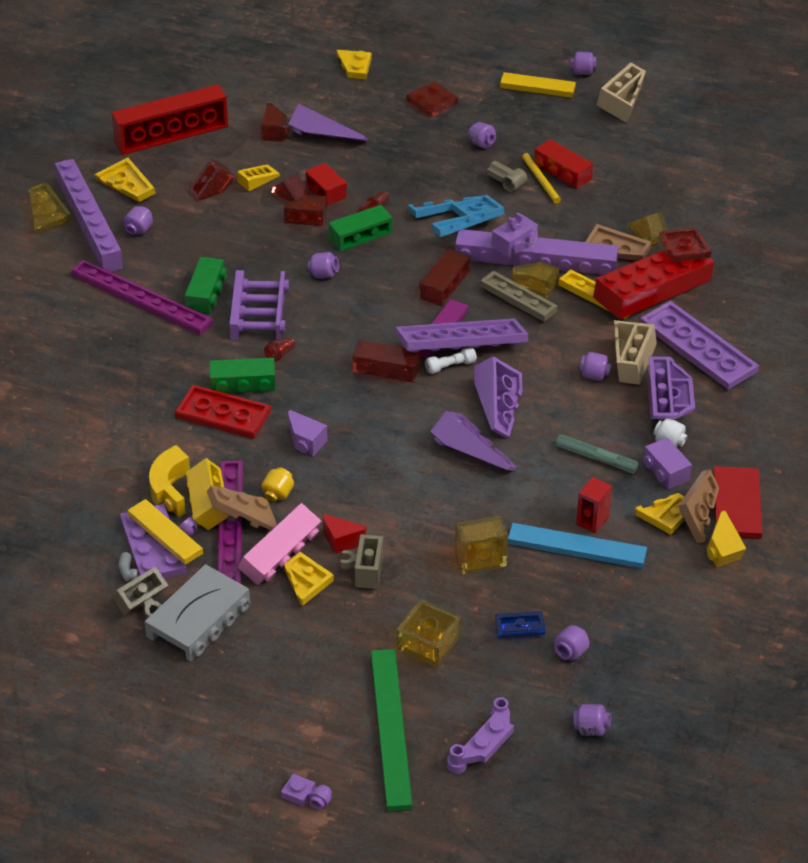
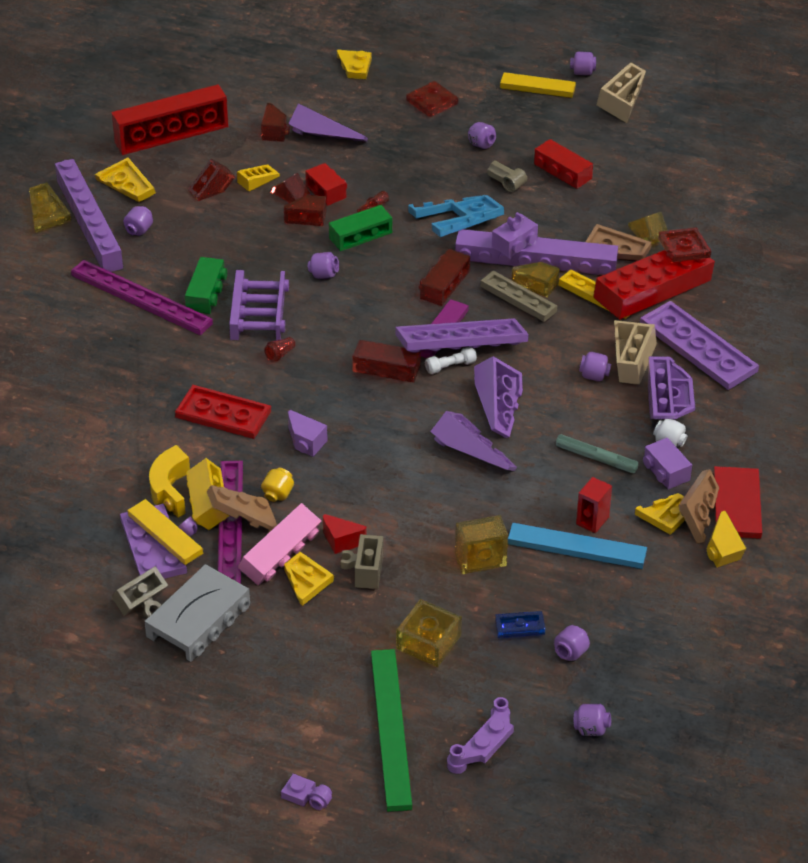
(124, 567): light grey arm -> none
(242, 375): green brick -> none
(541, 178): yellow bar -> none

